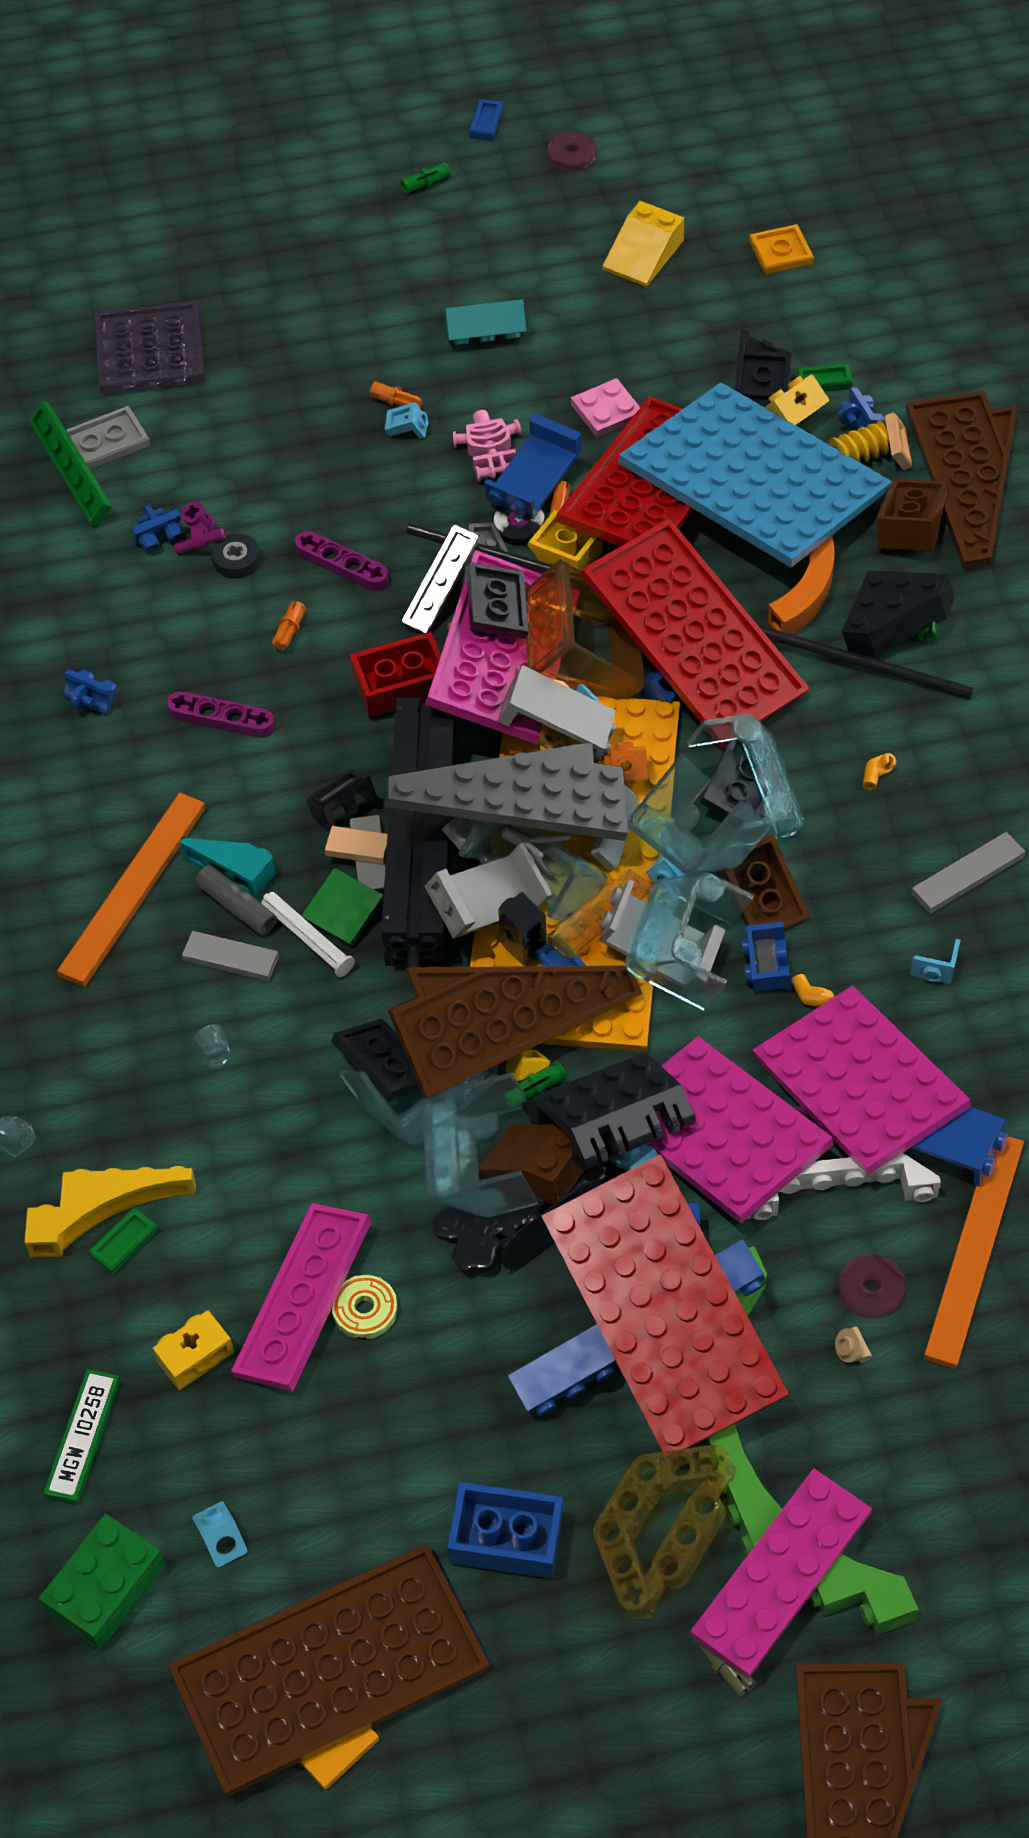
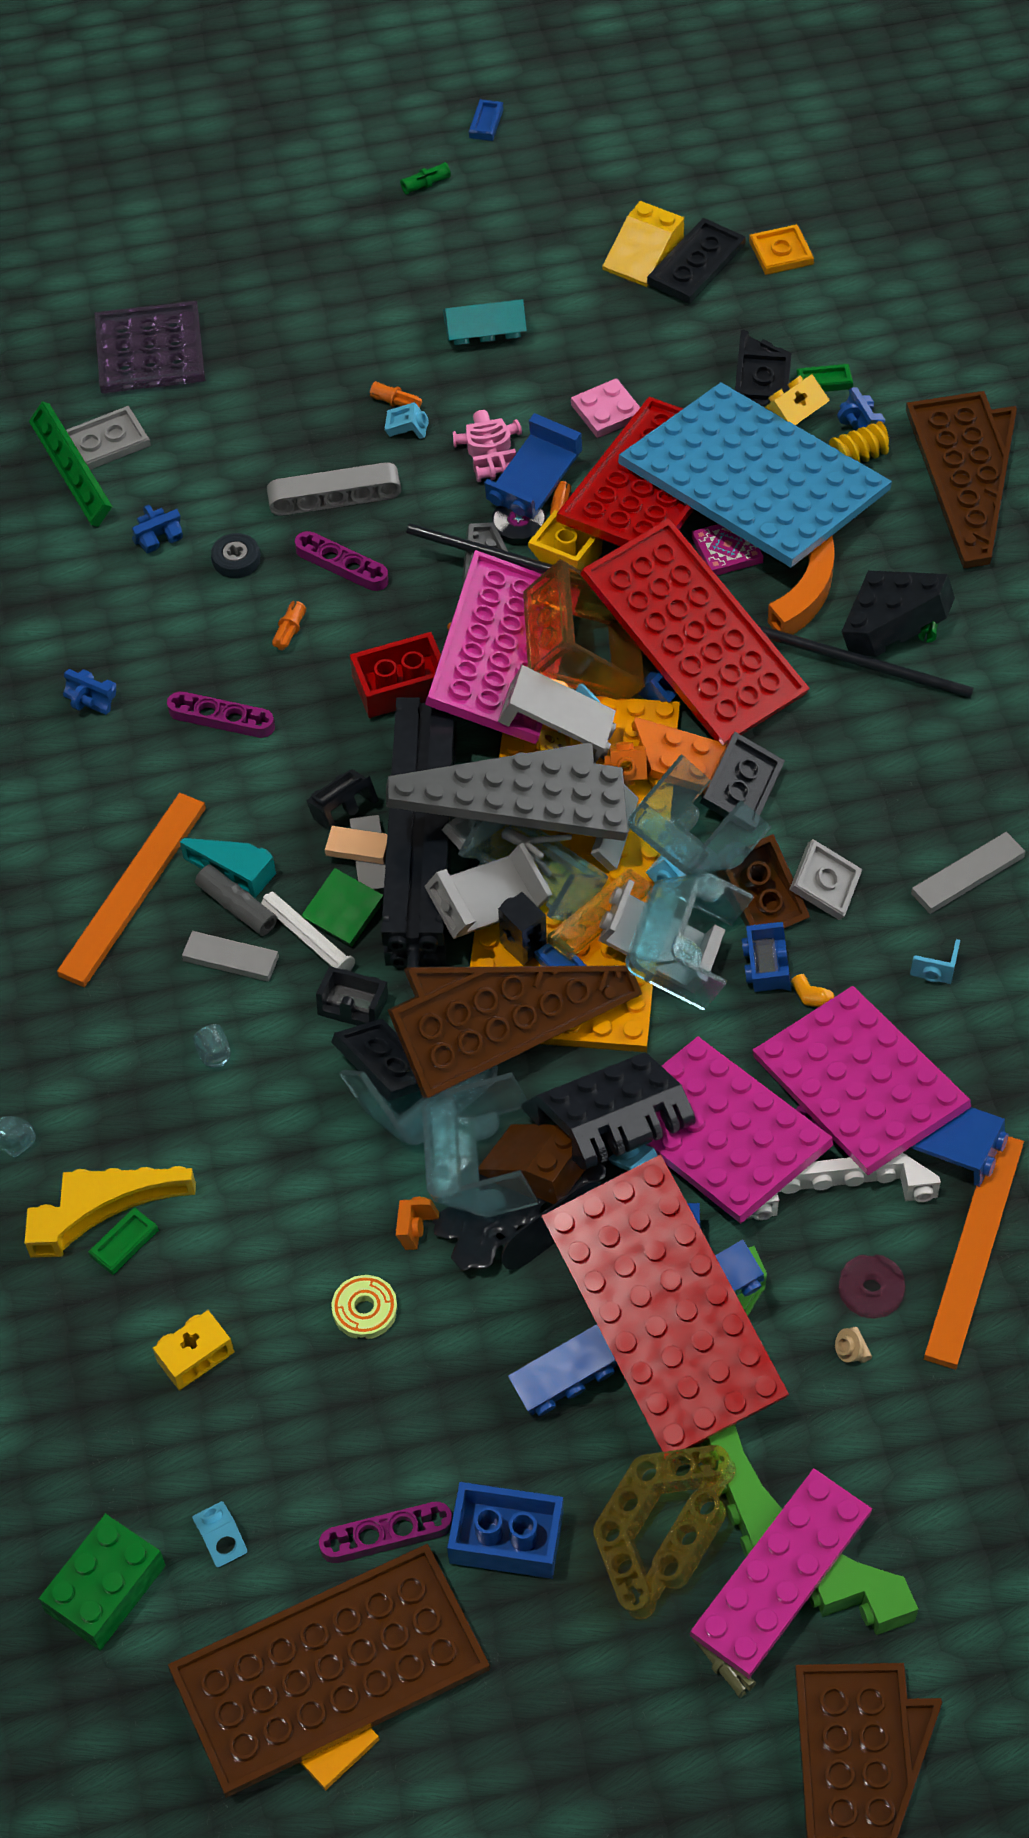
(82, 1437): tile -> none
(201, 528): magenta piece -> none
(301, 1297): dark pink plate -> none
(333, 489): none -> light grey beam
(351, 997): none -> black window
(384, 1526): none -> magenta beam
(410, 1220): none -> orange bracket
(440, 579): tile -> none
(497, 600): black plate -> none
(526, 1063): yellow slope -> none
(553, 1075): green pin -> none
(572, 140): clear pink tile -> none
(666, 744): none -> orange wing
(696, 260): none -> black plate
(725, 550): none -> dark pink tile
(779, 799): clear light blue windscreen -> none
(825, 879): none -> light grey tile
(877, 767): light orange arm -> none
(898, 441): light nougat tile -> none
(911, 515): reddish brown slope -> none

